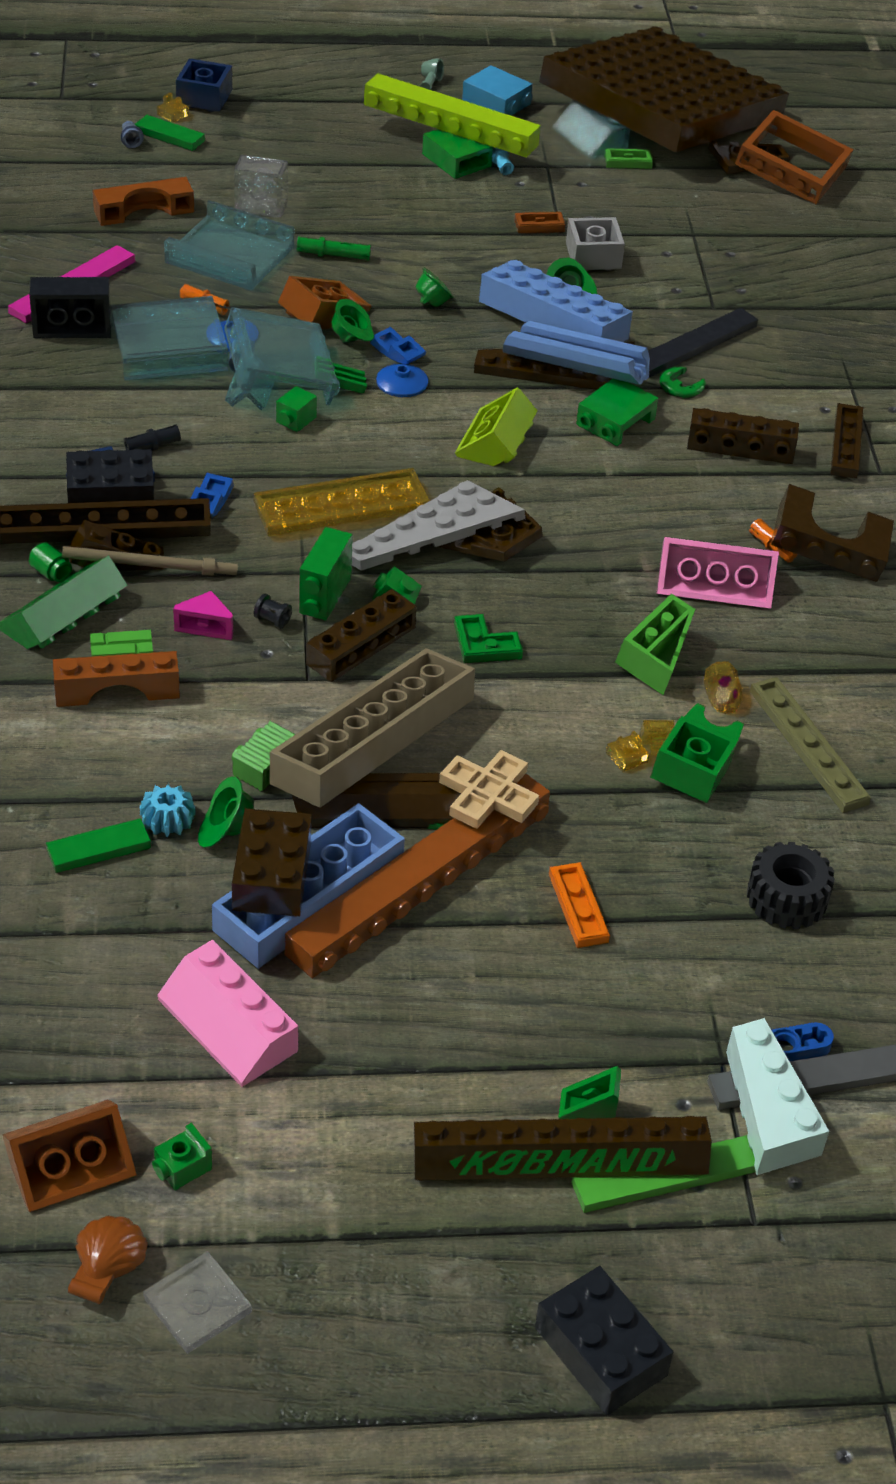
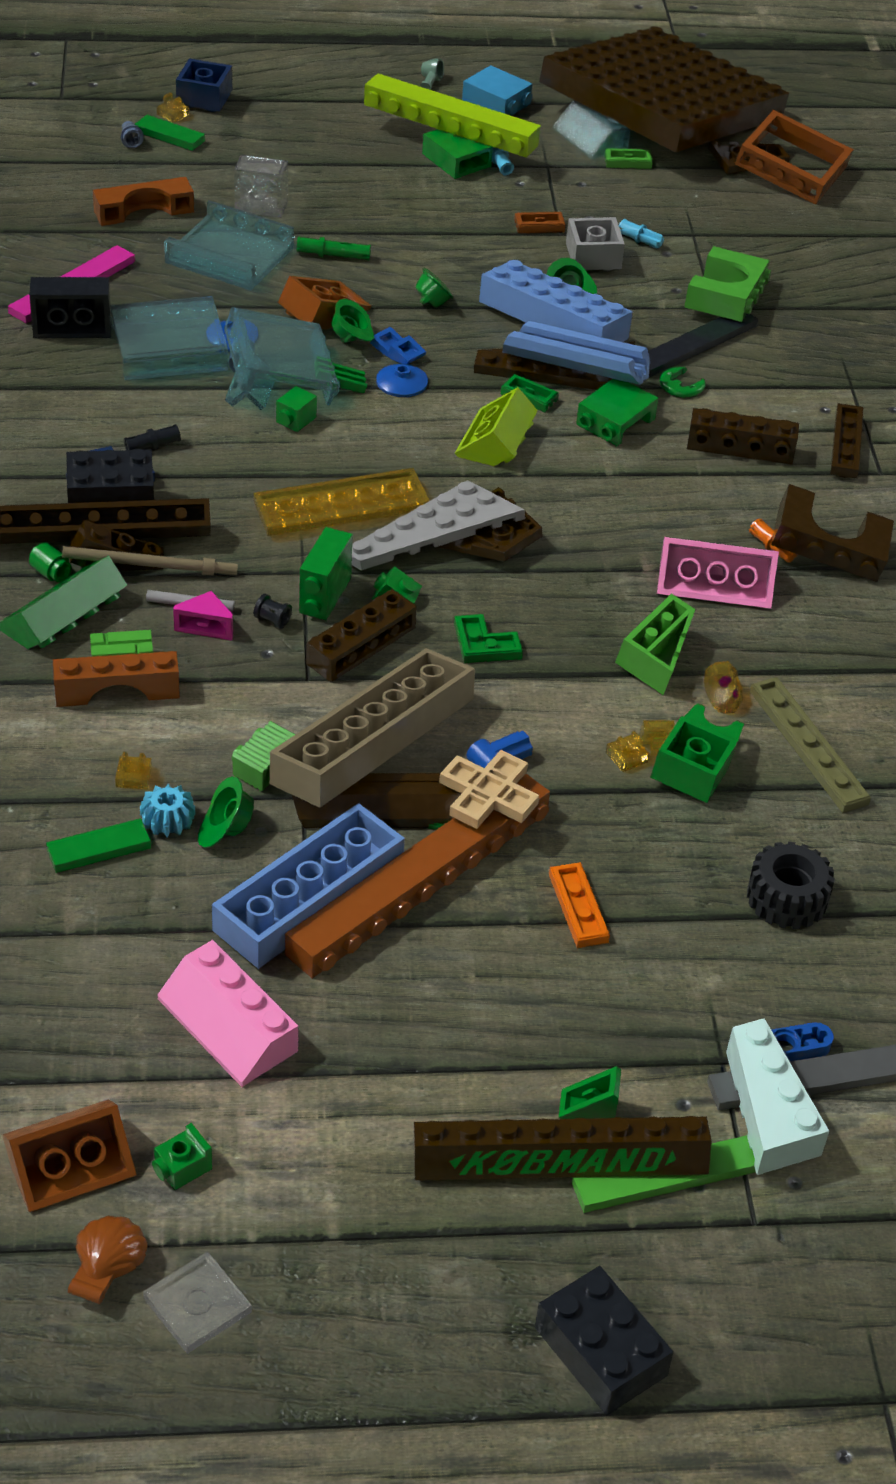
(133, 771): none -> clear yellow tile
(174, 598): none -> light grey bar
(190, 292): orange axle -> none
(216, 489): blue slope -> none
(271, 862): dark brown brick -> none
(516, 744): none -> blue piece
(537, 394): none -> green tile
(641, 233): none -> medium azure axle
(728, 284): none -> bright green arch

